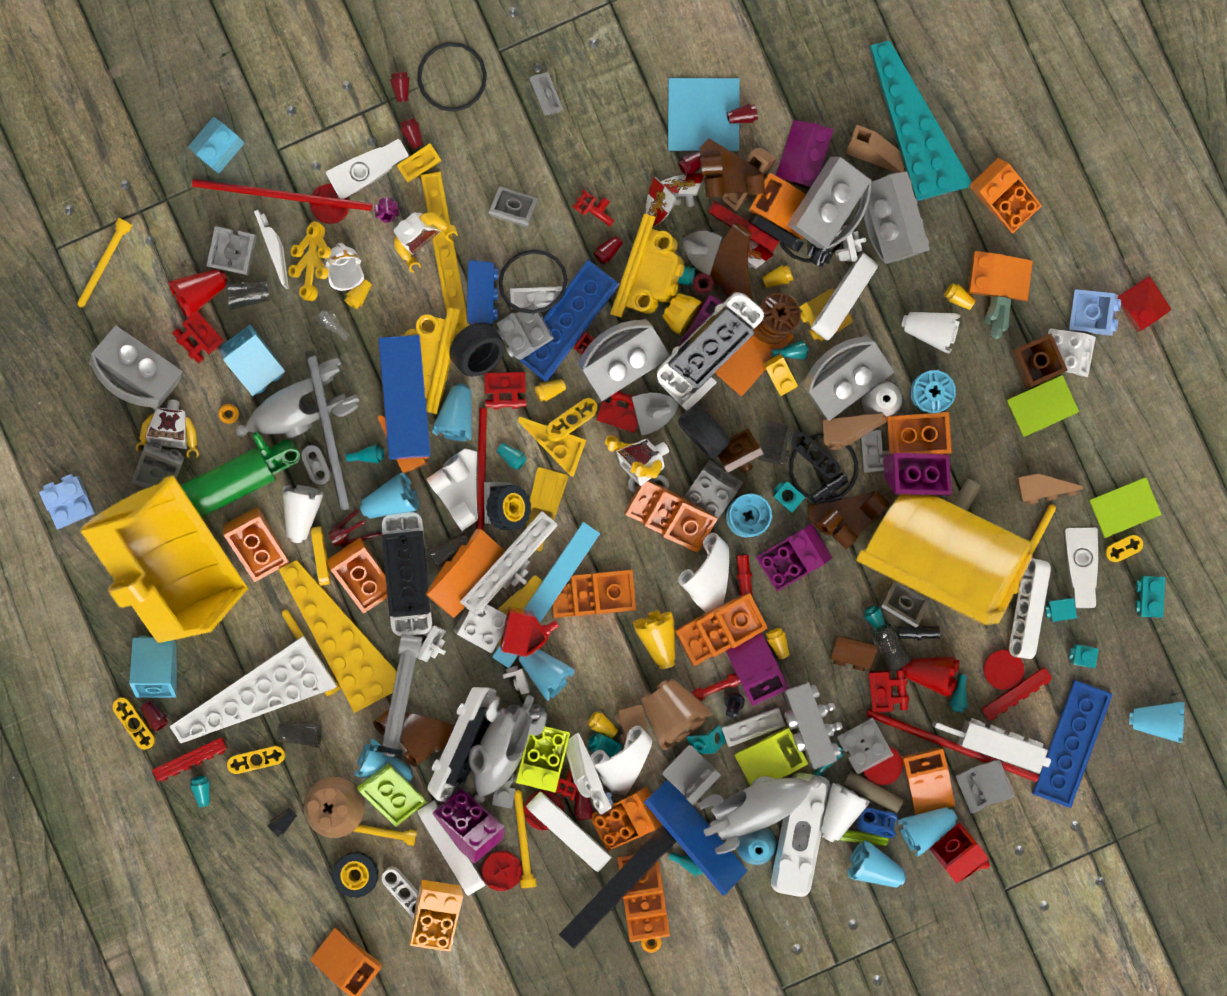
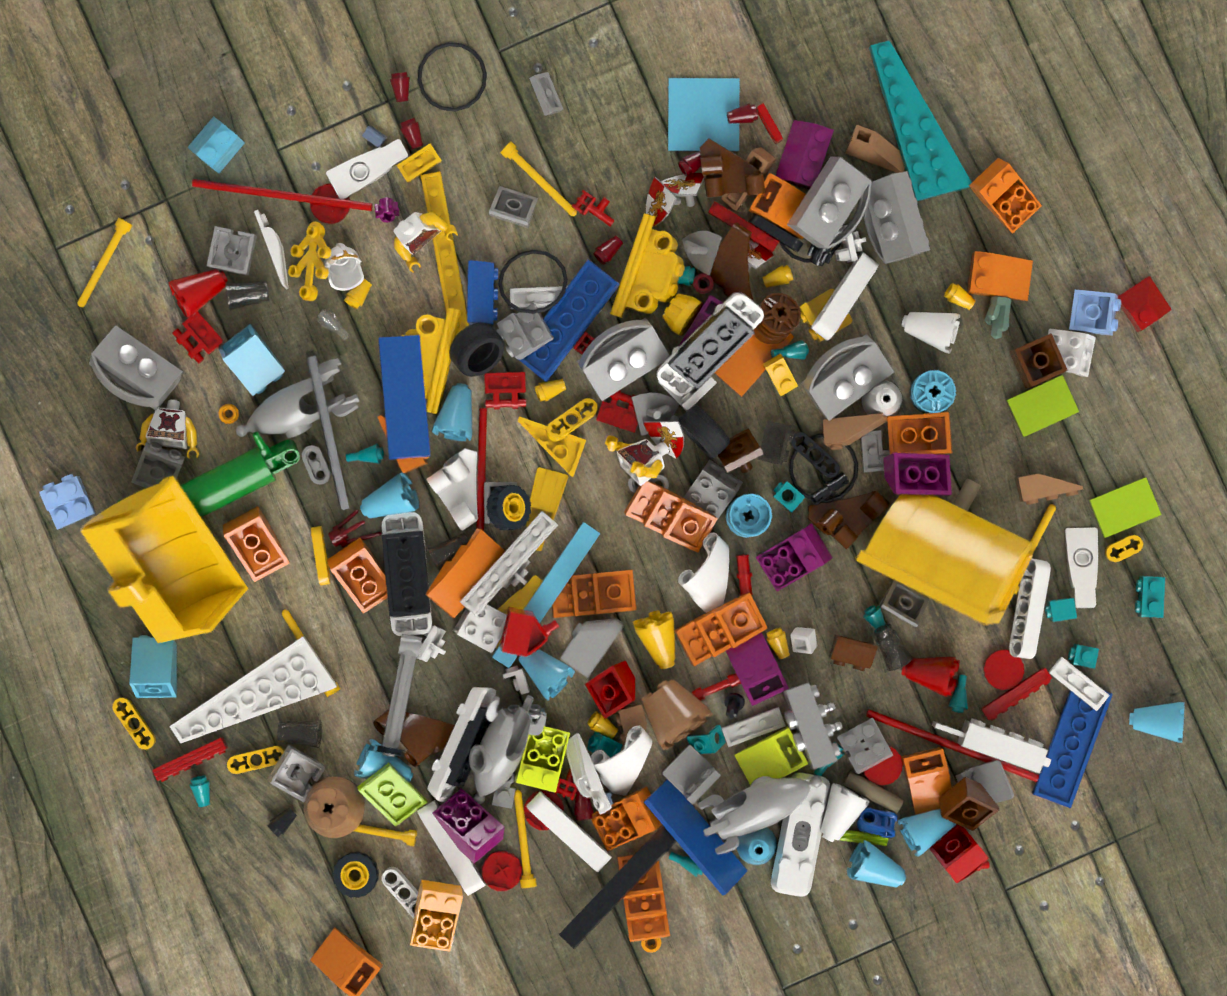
(154, 716): dark red cone -> none
(296, 785): none -> light grey piece
(300, 510): white cone -> none
(351, 656): yellow wing -> none
(374, 136): none -> sand blue piece
(512, 153): none -> yellow piece
(512, 456): teal cone -> none
(590, 644): none -> light grey windscreen
(613, 688): none -> red slope
(667, 432): none -> shield
(769, 124): none -> red tile
(803, 640): none -> white slope
(882, 692): red plate -> none
(919, 632): black pin -> none
(967, 804): none -> reddish brown slope
(1079, 683): none -> white tile

